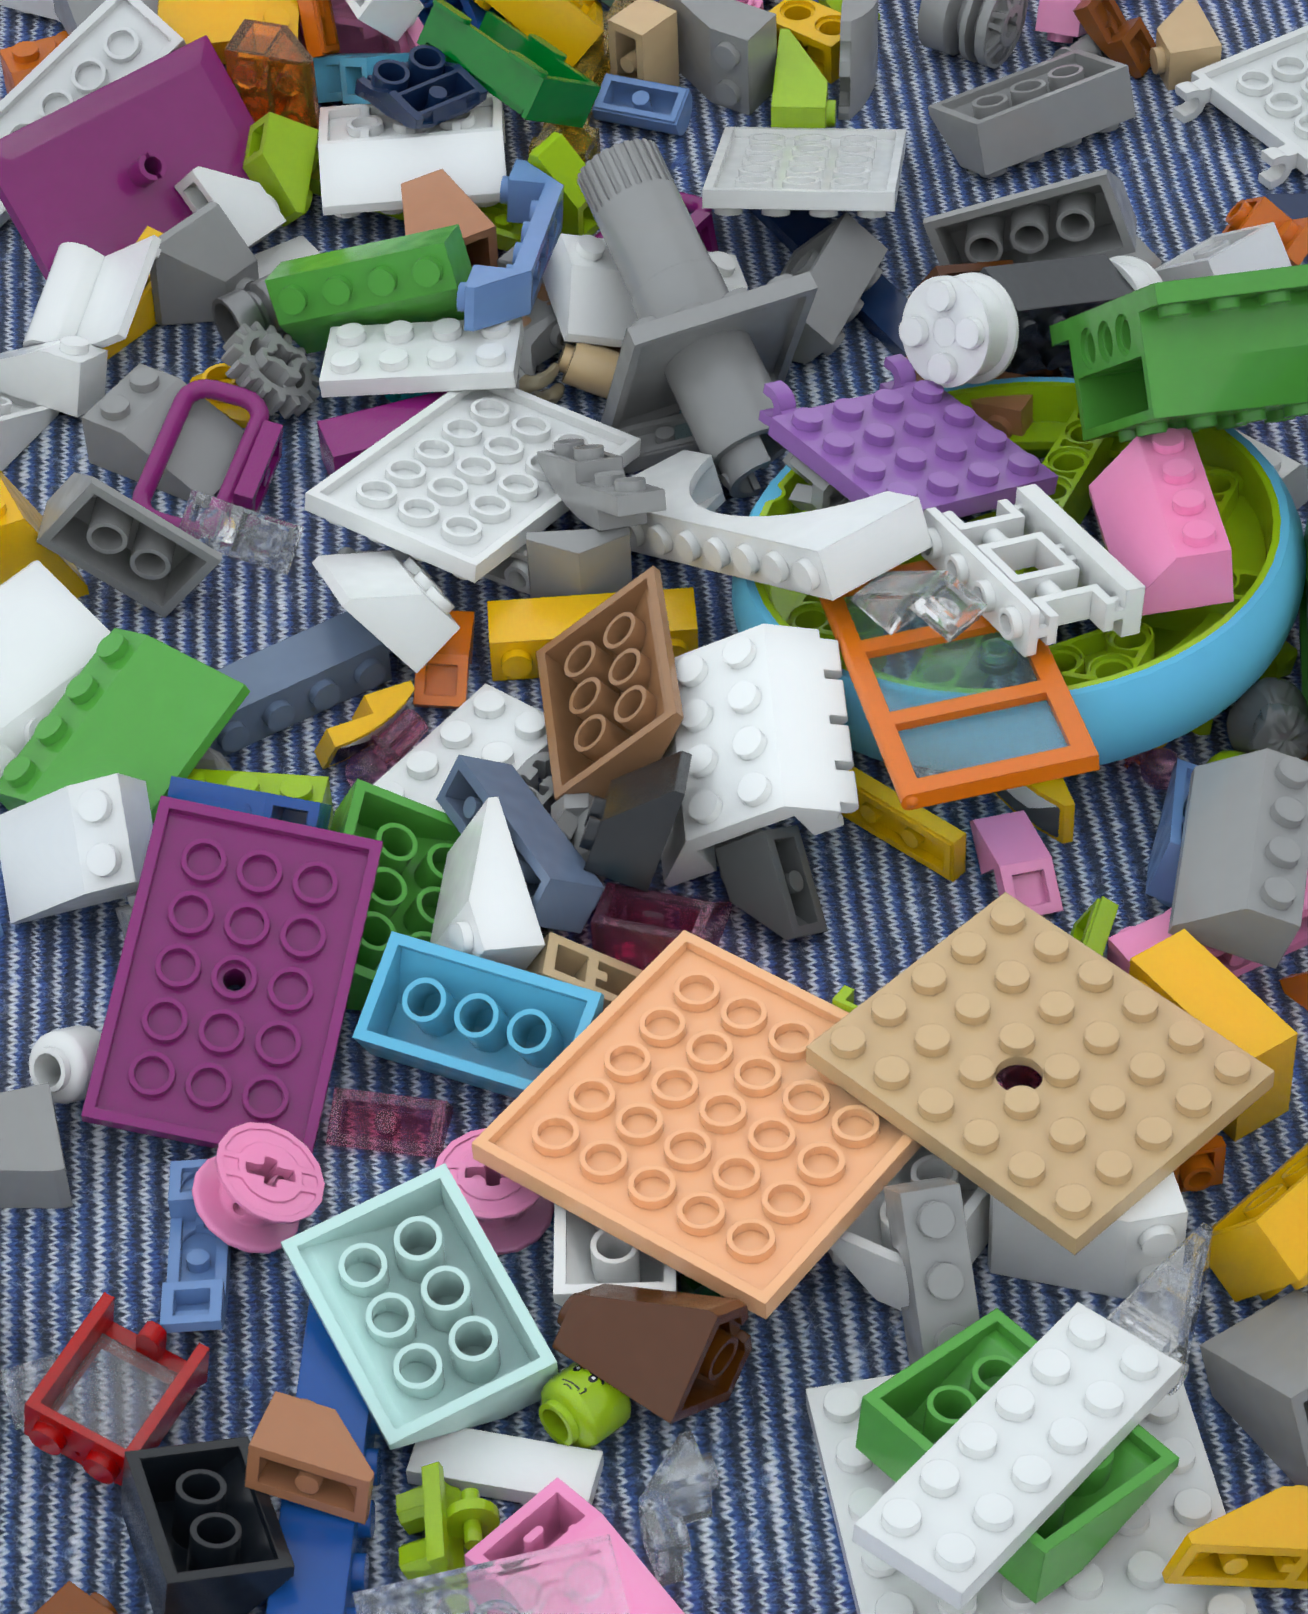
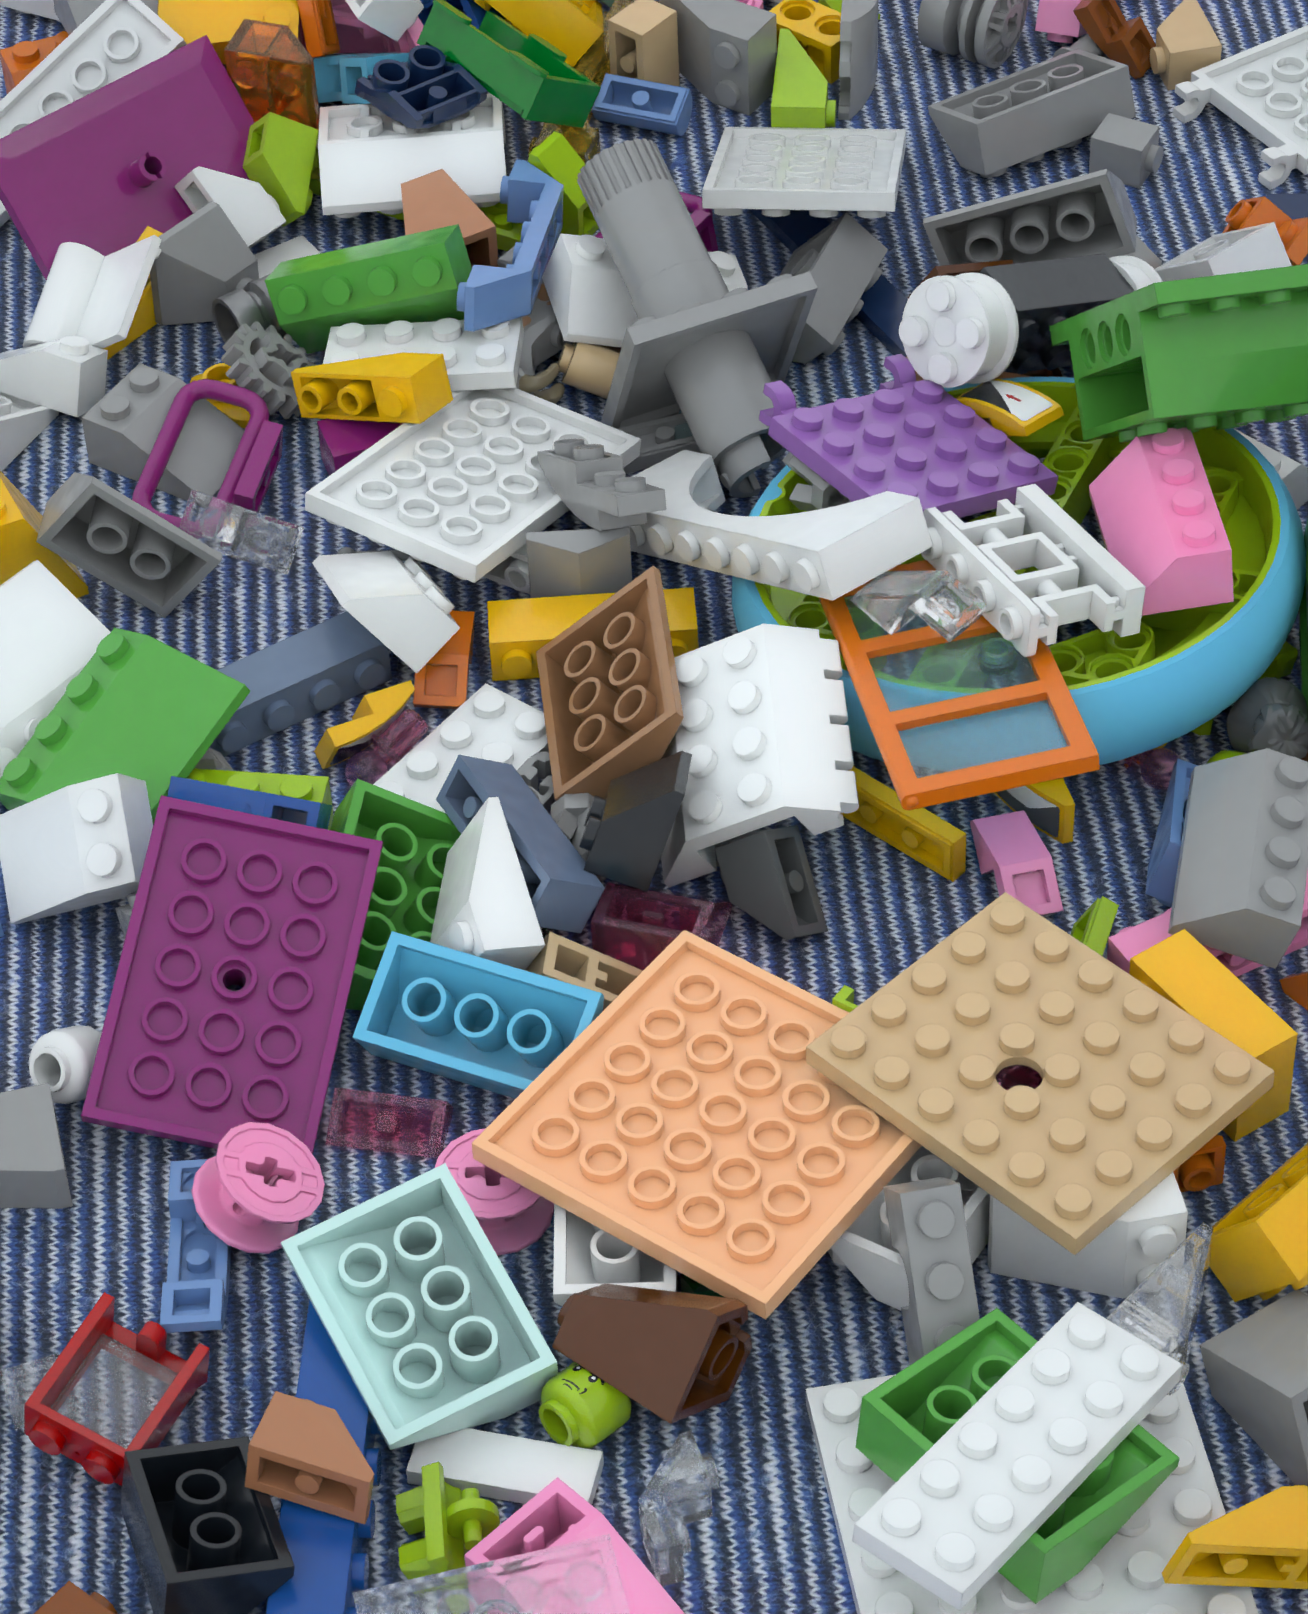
(374, 388): none -> yellow slope
(1012, 406): none -> slope
(1126, 149): none -> light grey brick

